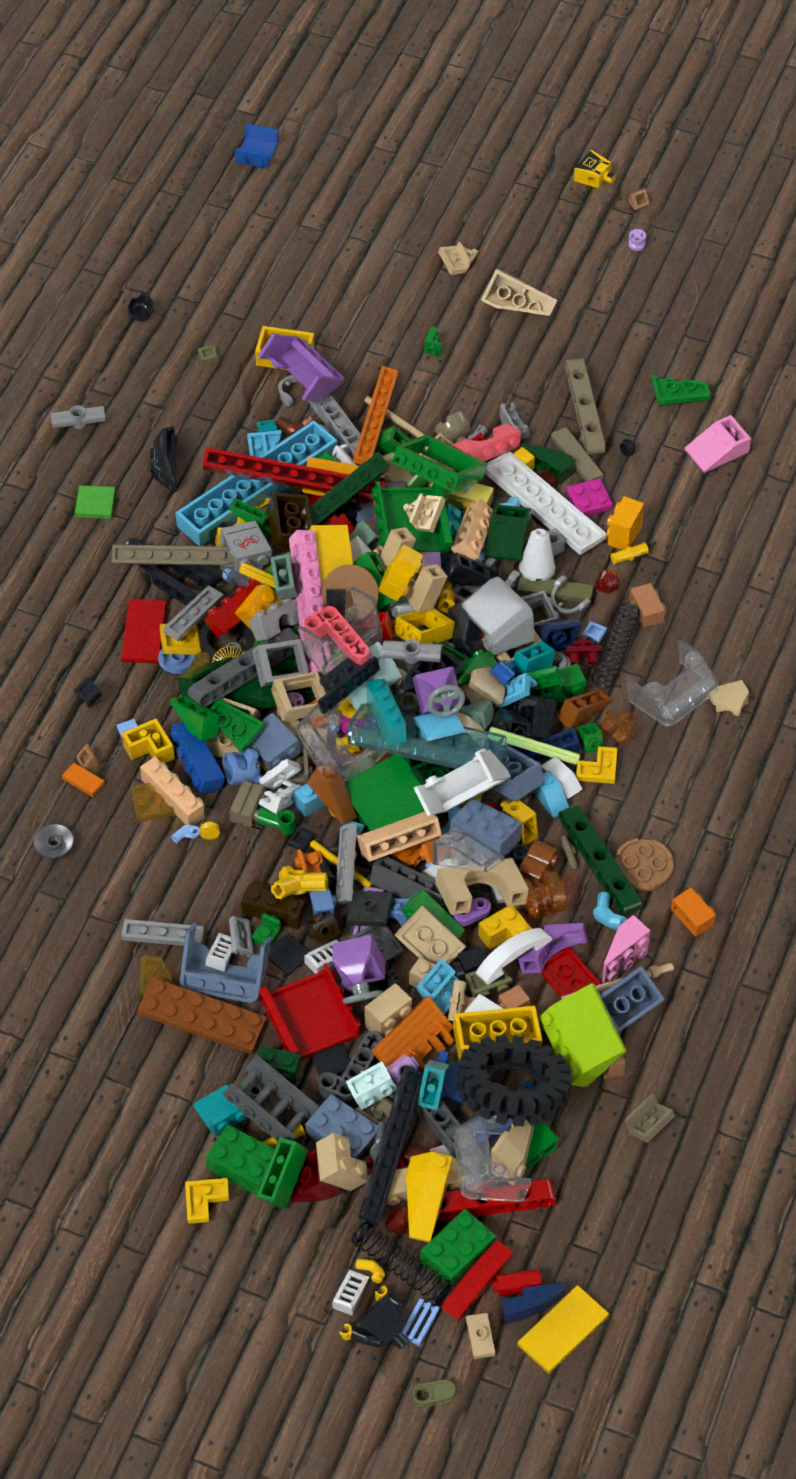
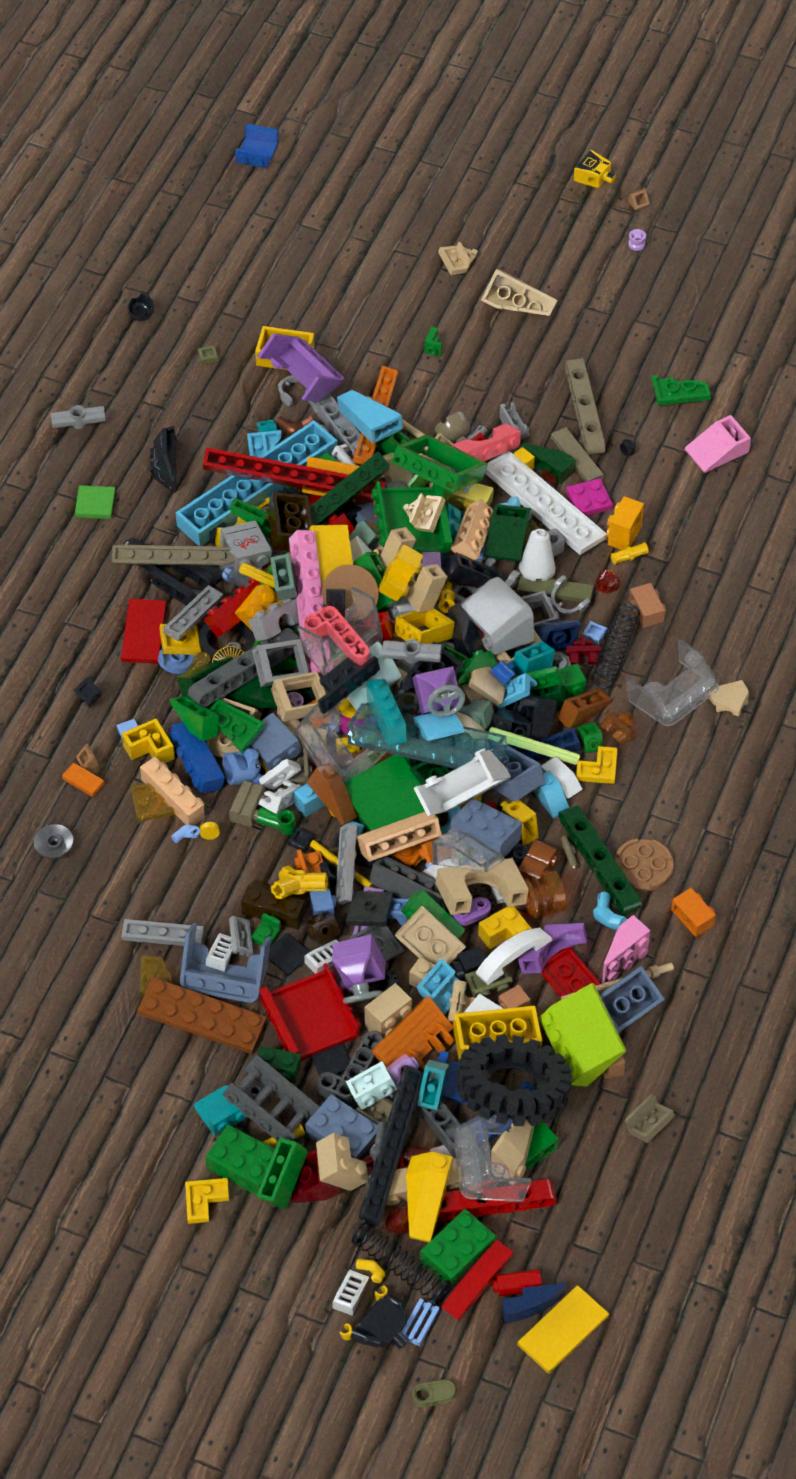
(369, 416): none -> medium azure slope
(480, 1336): tan plate -> none

